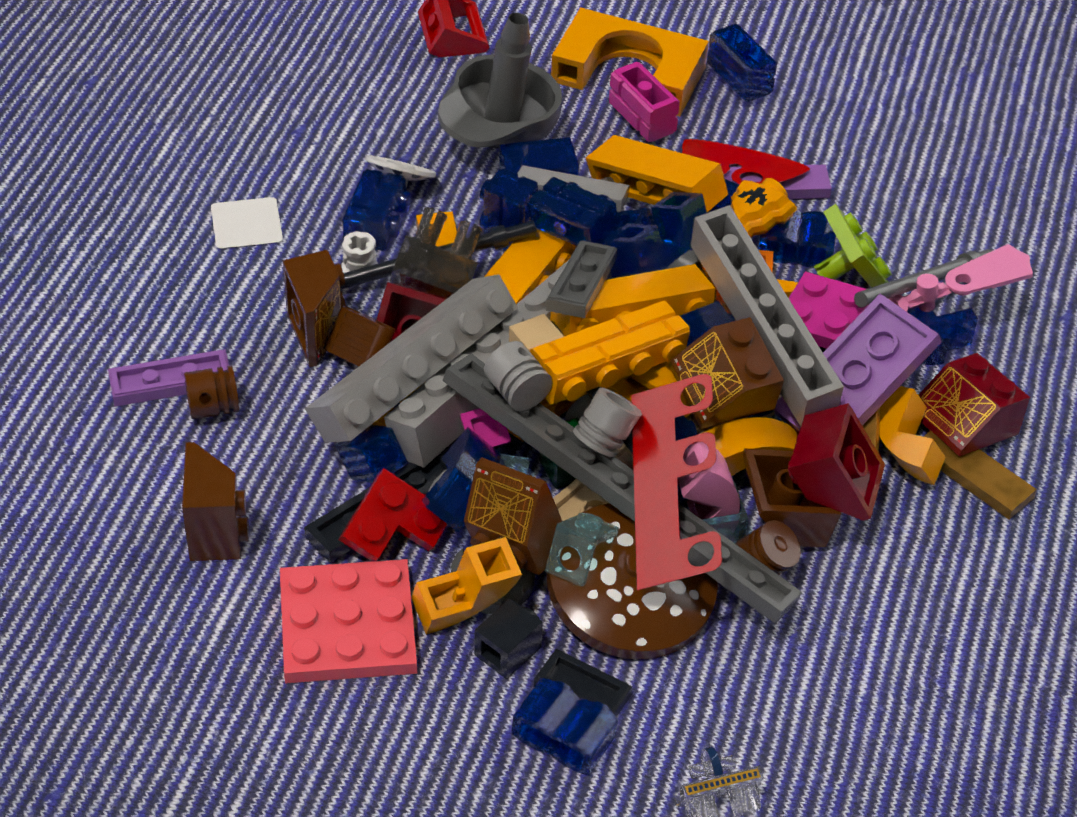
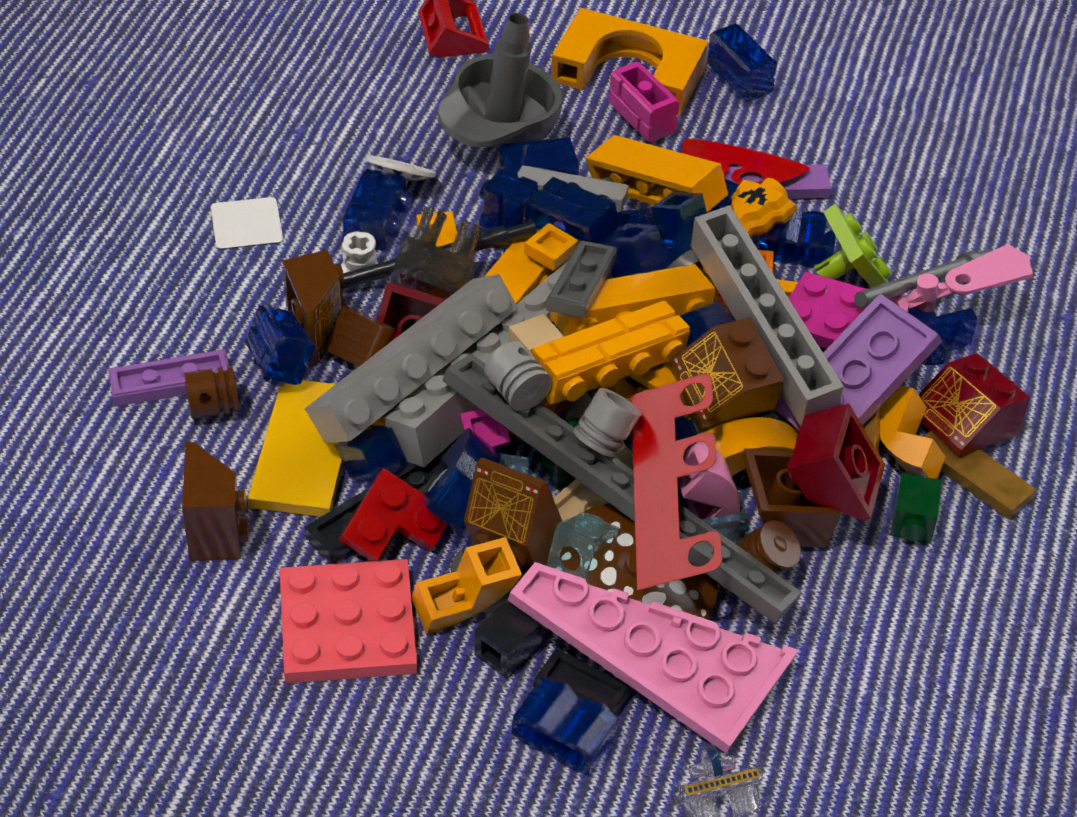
(279, 346): none -> clear blue brick
(295, 464): none -> yellow tile
(550, 246): none -> light orange plate
(669, 656): none -> bright pink wing
(916, 508): none -> dark green brick

